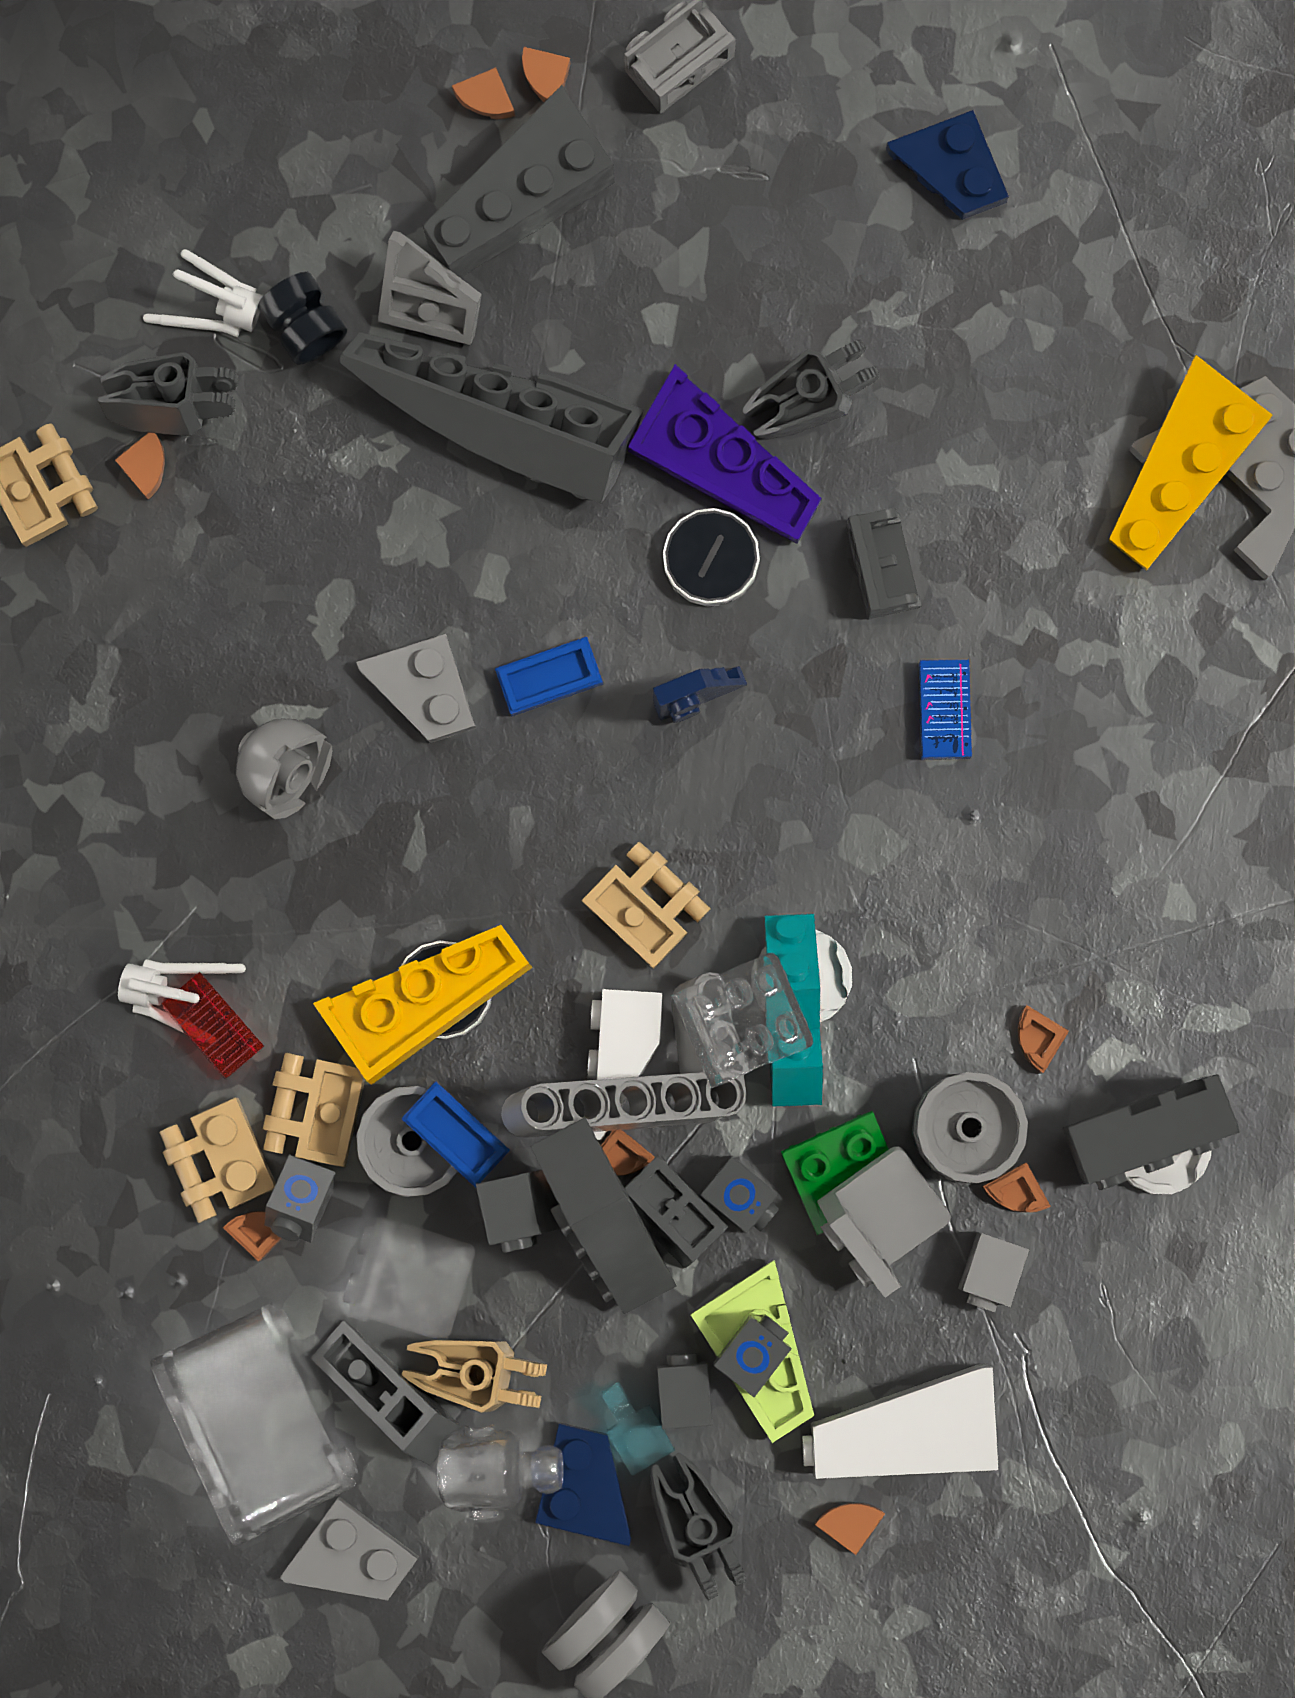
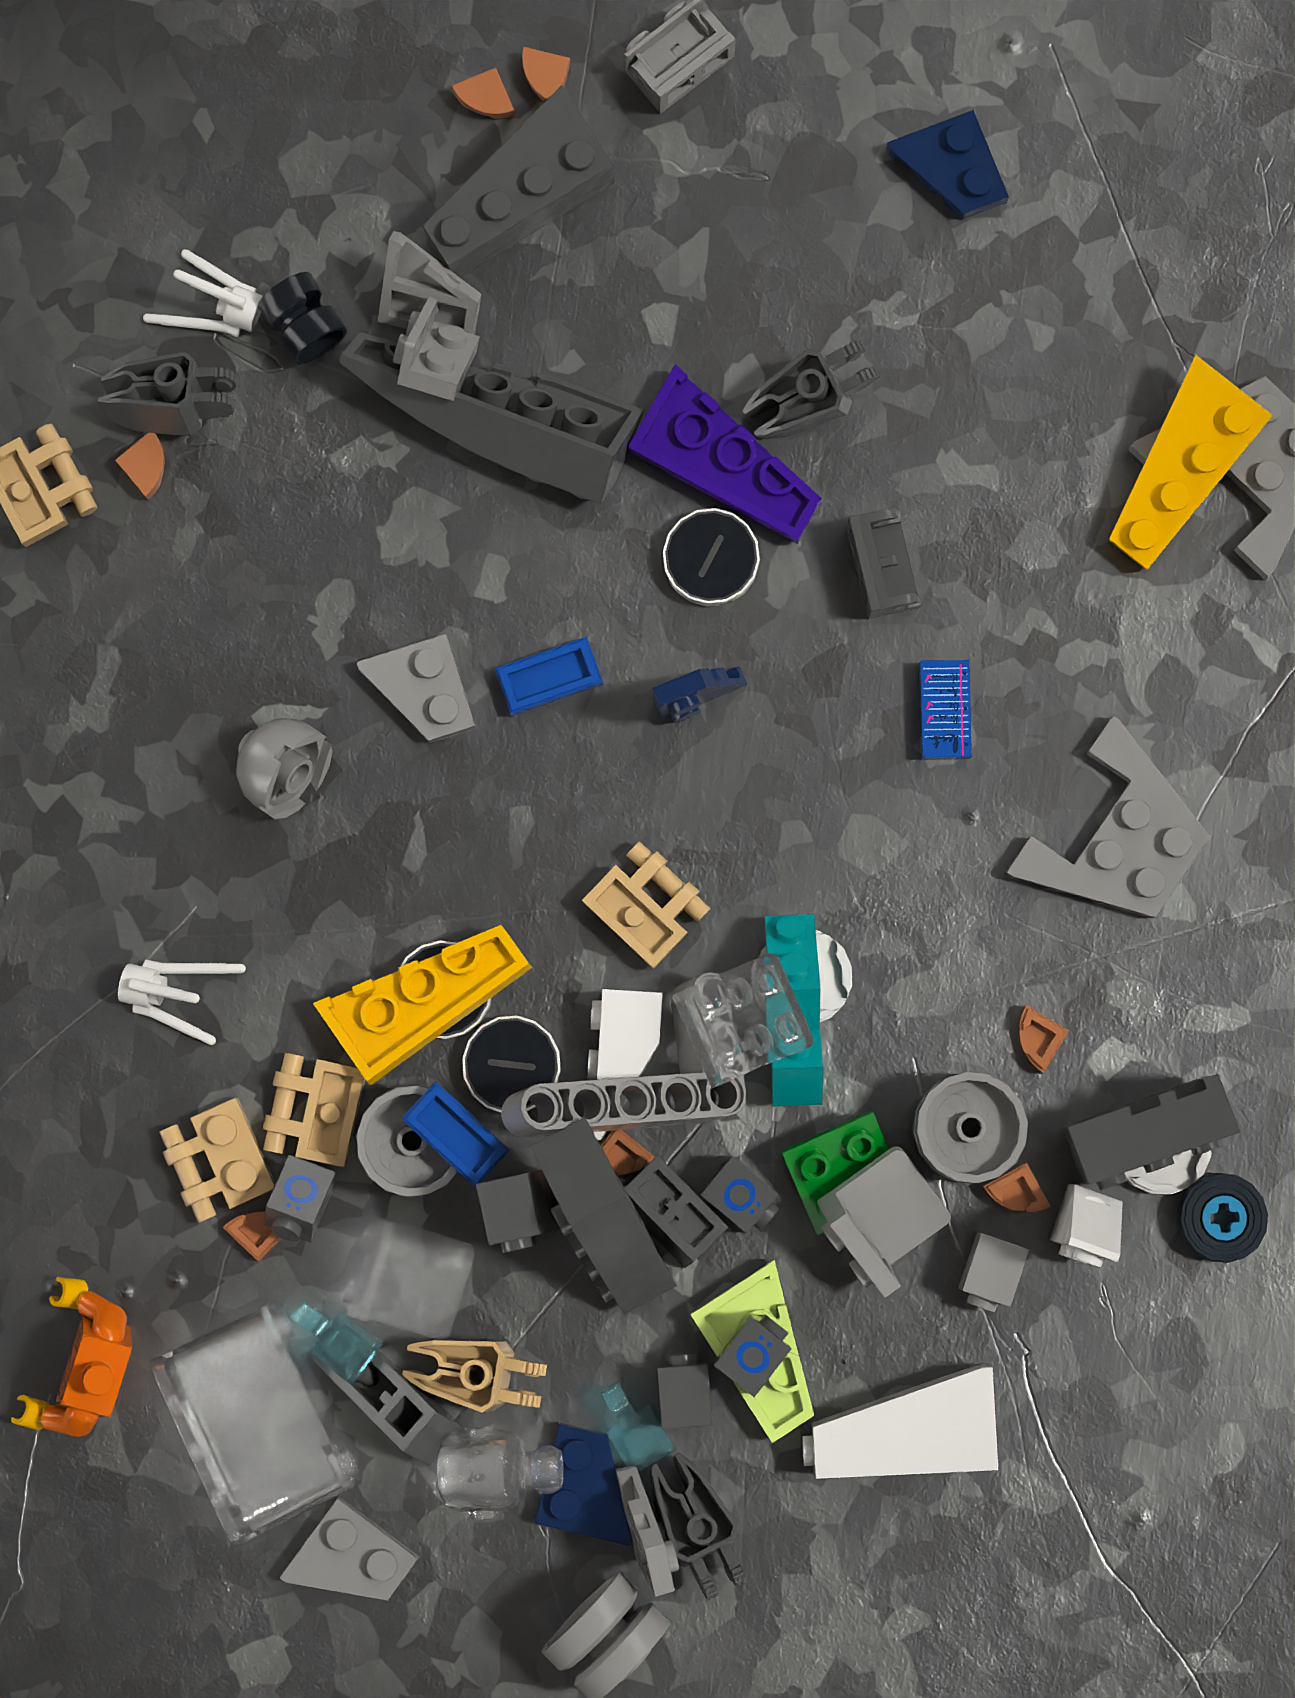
(92, 1367): none -> orange torso
(214, 1027): clear red tile -> none
(341, 1343): none -> clear light blue plate
(434, 355): none -> light grey bracket
(508, 1058): none -> black tile
(651, 1548): none -> light grey wing
(850, 1524): nougat tile -> none
(1088, 1226): none -> white slope
(1137, 848): none -> light grey wing
(1205, 1237): none -> black bush

